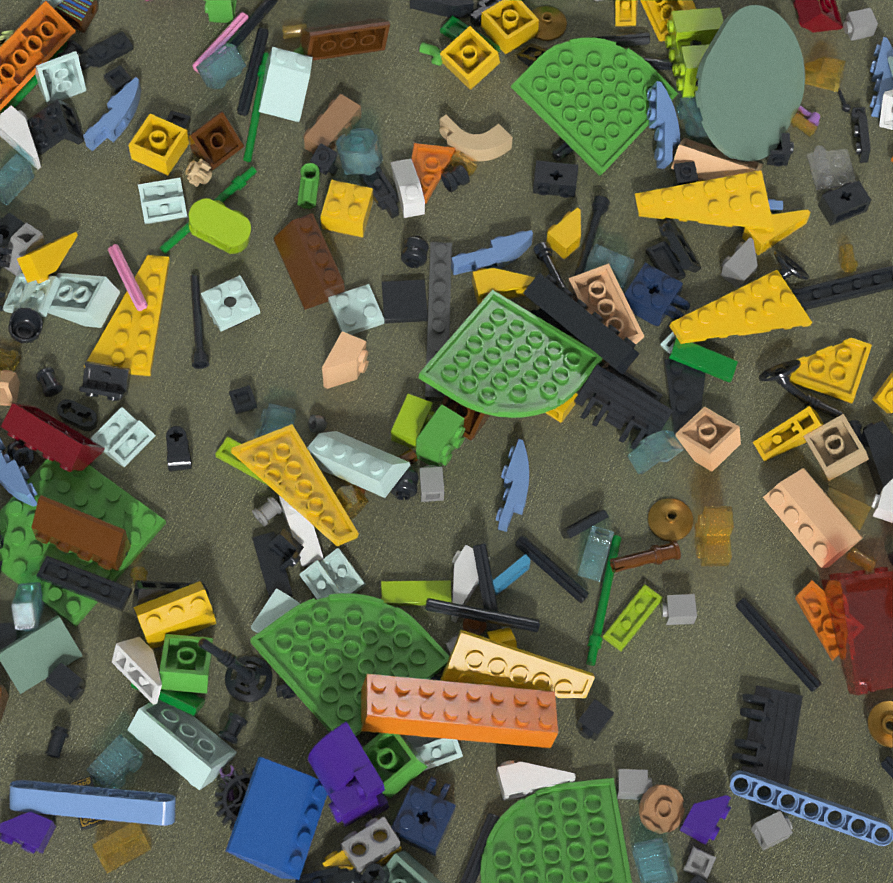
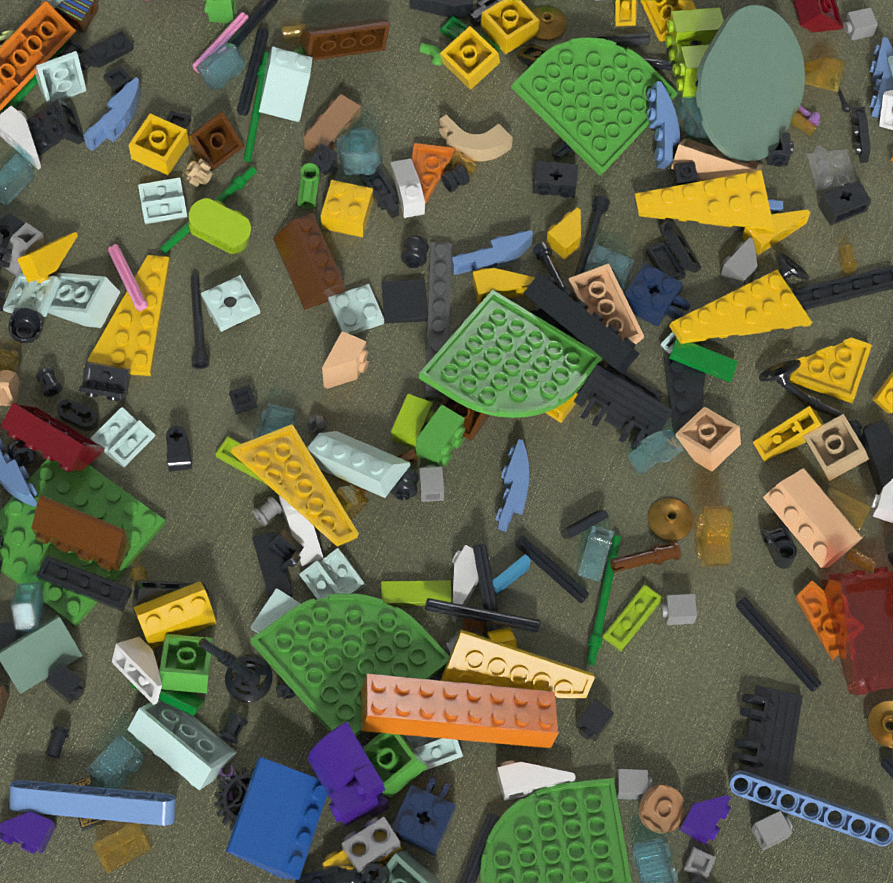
(777, 541): none -> black piece

